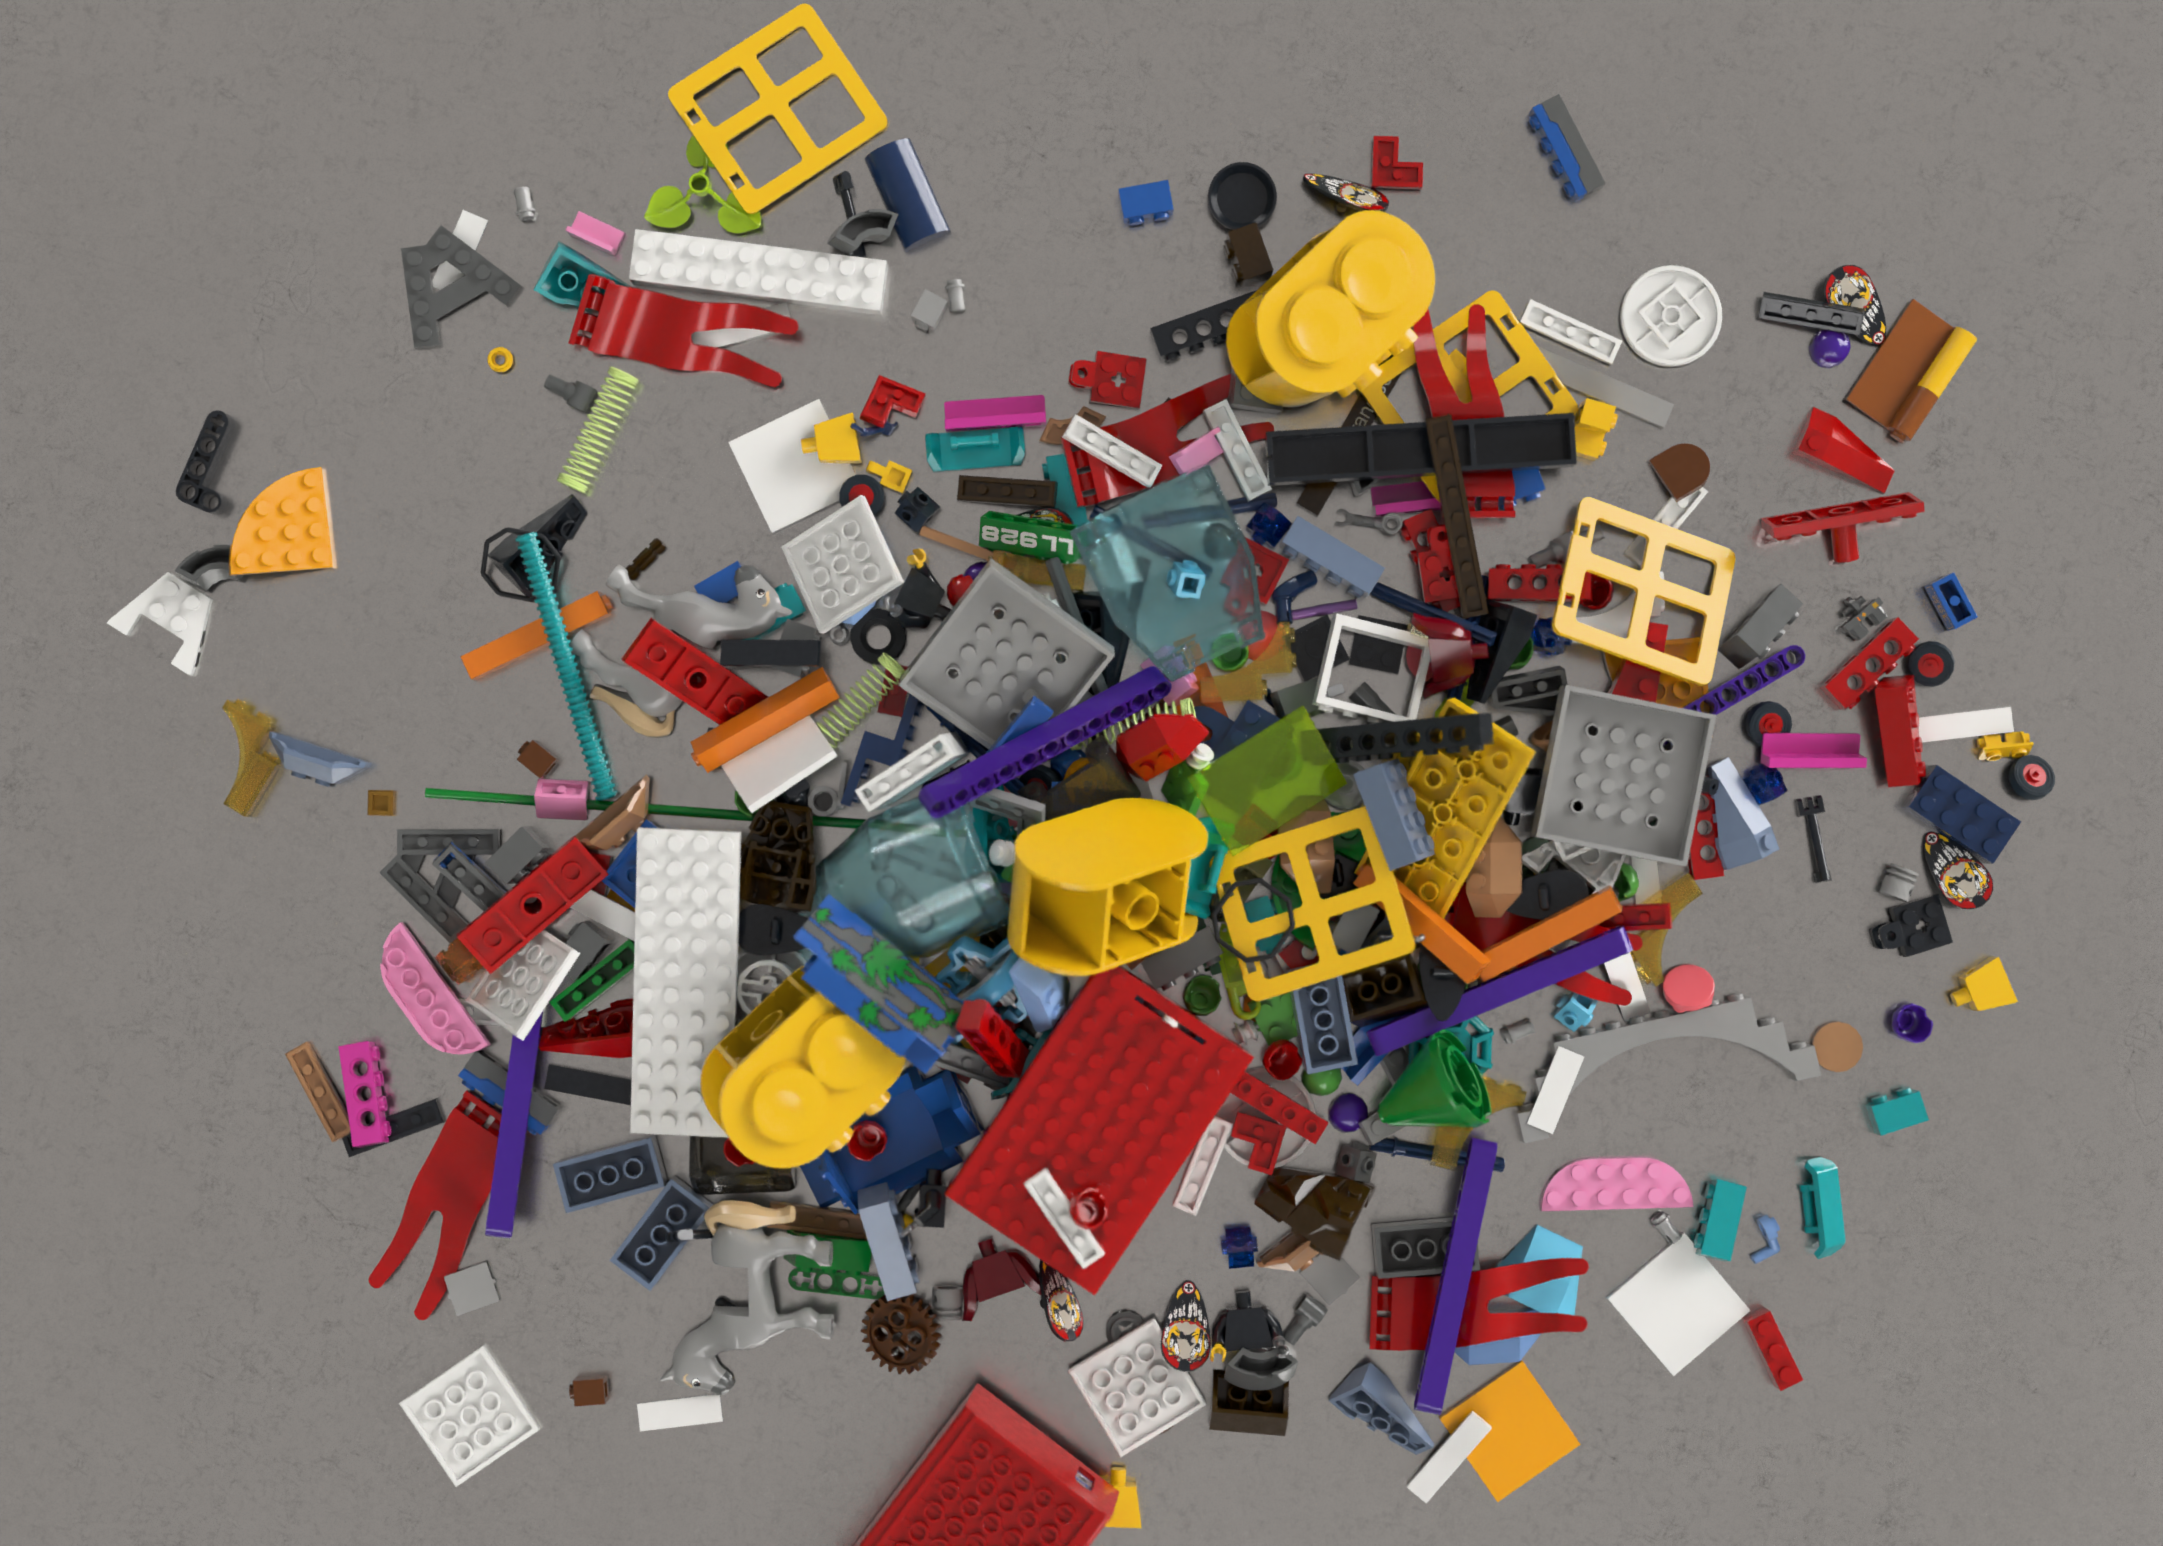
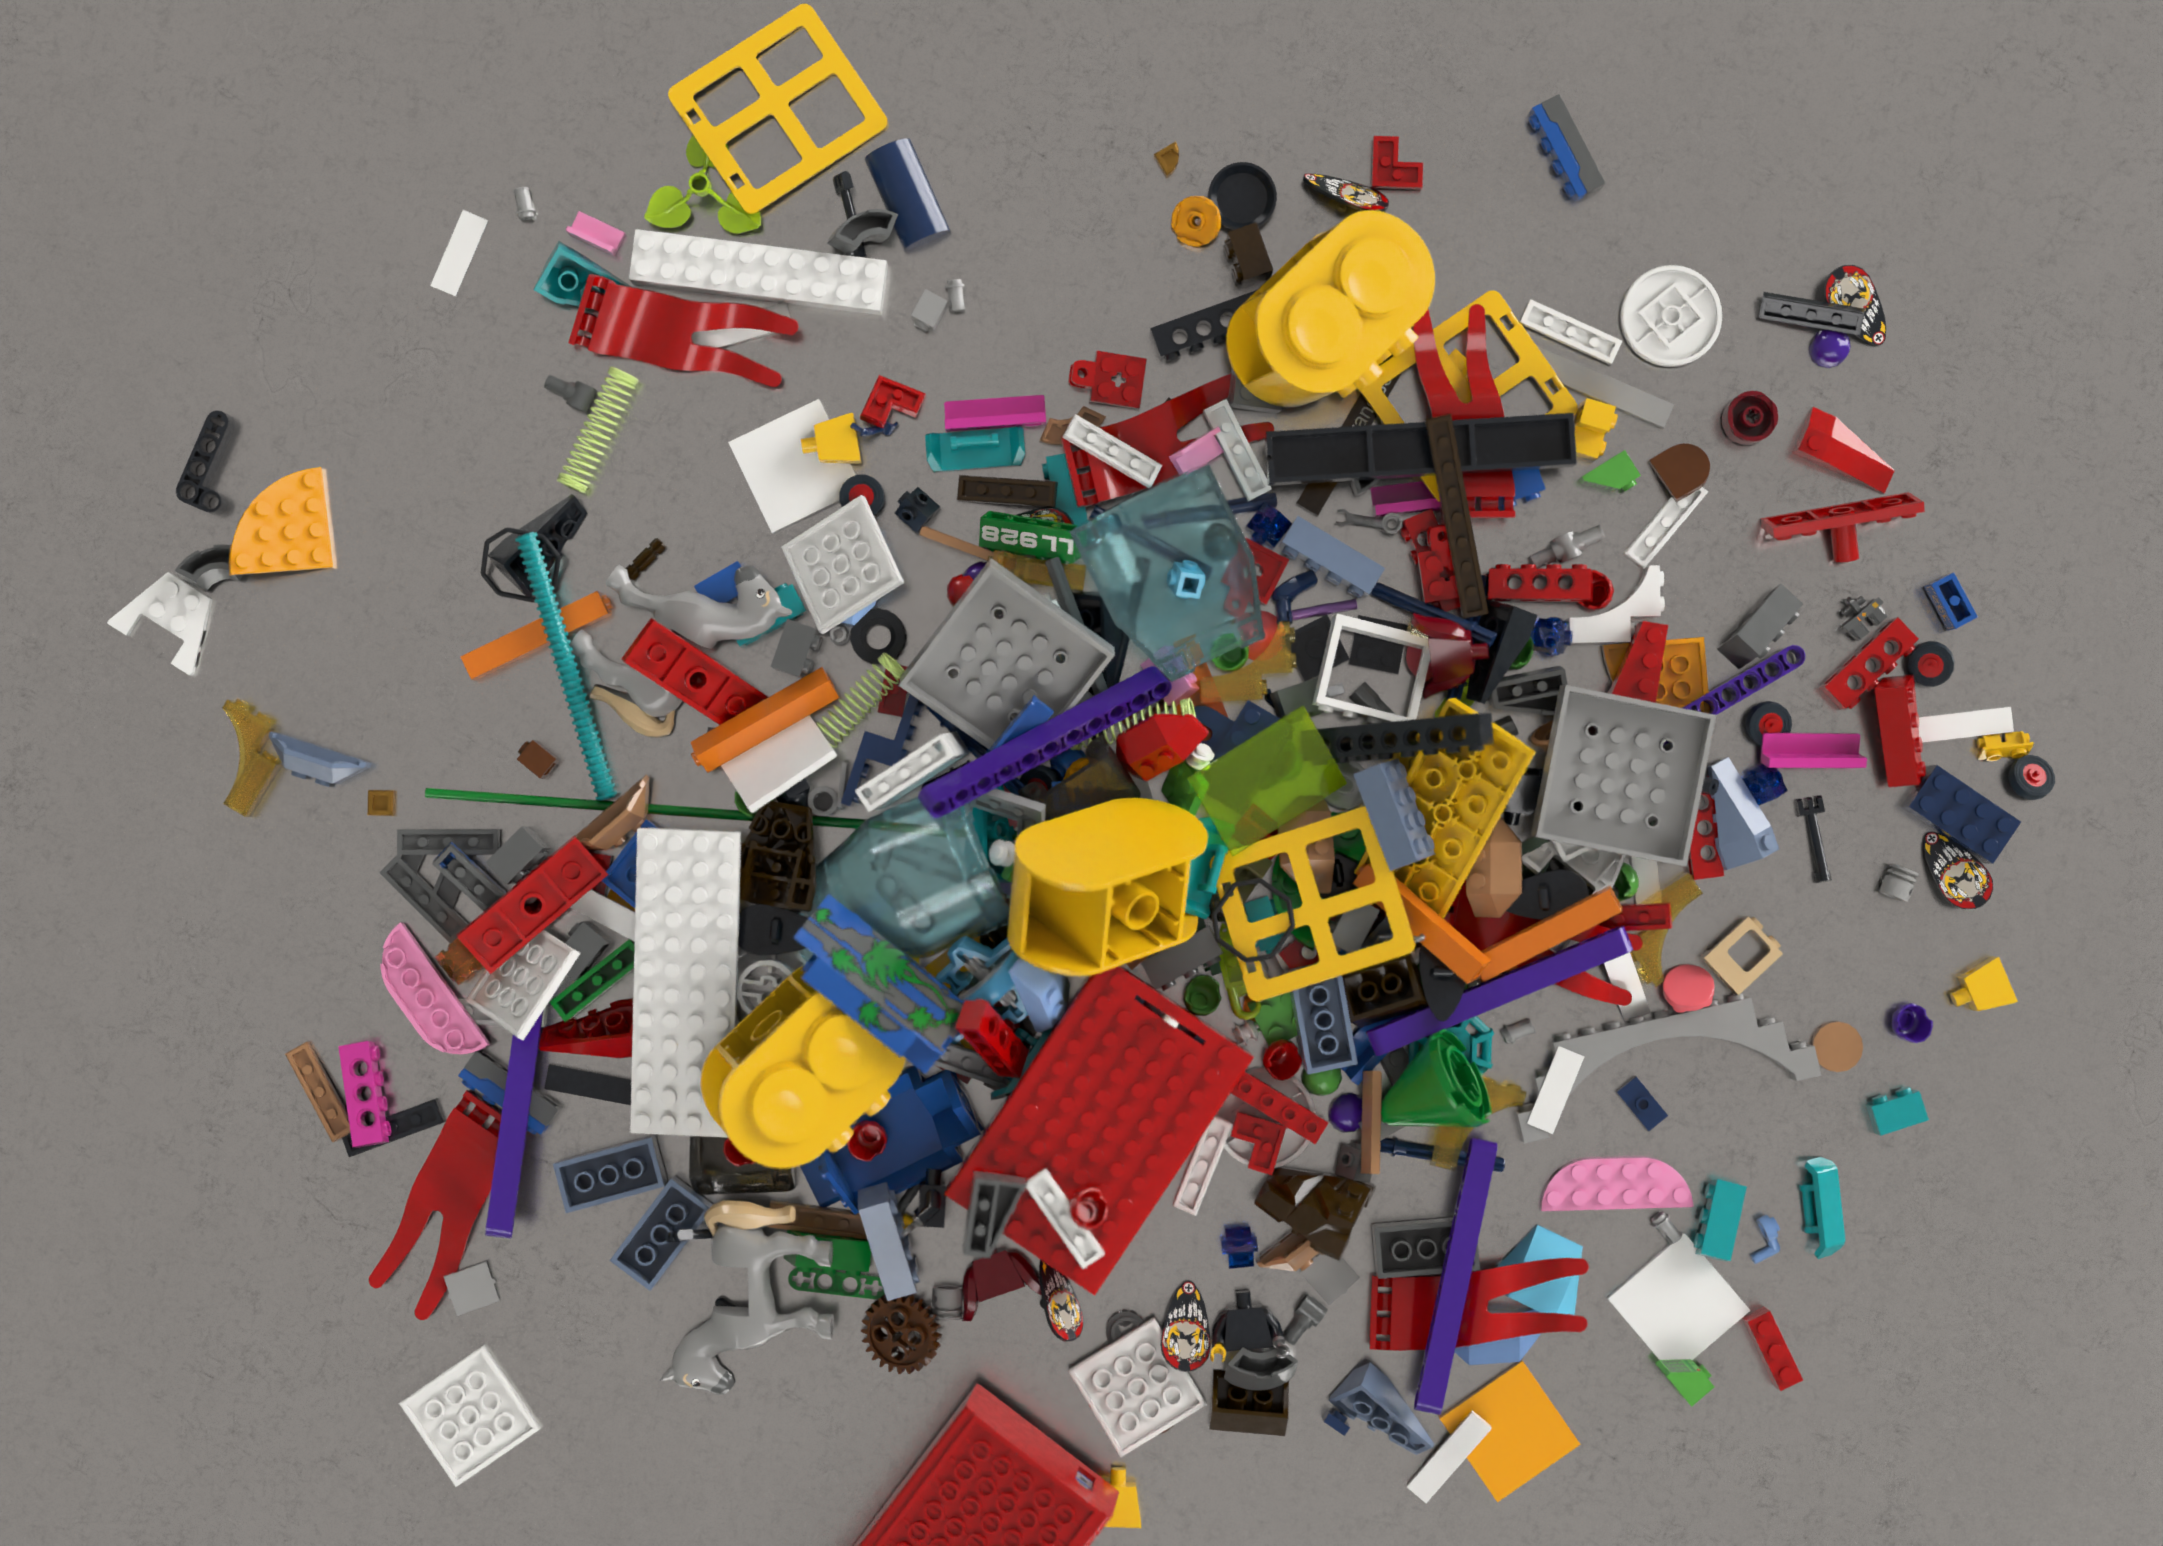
(427, 306): dark grey plate -> none
(492, 359): yellow plate -> none
(561, 799): bright pink panel -> none
(589, 1390): reddish brown brick -> none
(679, 1412): white sticker -> none
(770, 653): black tile -> none
(893, 476): yellow plate -> none
(918, 597): black torso -> none
(990, 1207): none -> dark grey wedge
(1146, 202): blue brick -> none
(1168, 158): none -> pearl gold tile
(1184, 220): none -> light orange plate
(1336, 1421): none -> dark blue plate
(1371, 1122): none -> medium nougat tile
(1573, 1013): medium azure brick -> none
(1613, 474): none -> bright green slope
(1641, 1103): none -> dark blue plate
(1647, 586): yellow window -> none
(1687, 1378): none -> bright green slope
(1727, 969): none -> tan window
(1757, 406): none -> dark red brick
(1902, 929): black plate -> none
(1910, 370): dark orange door -> none

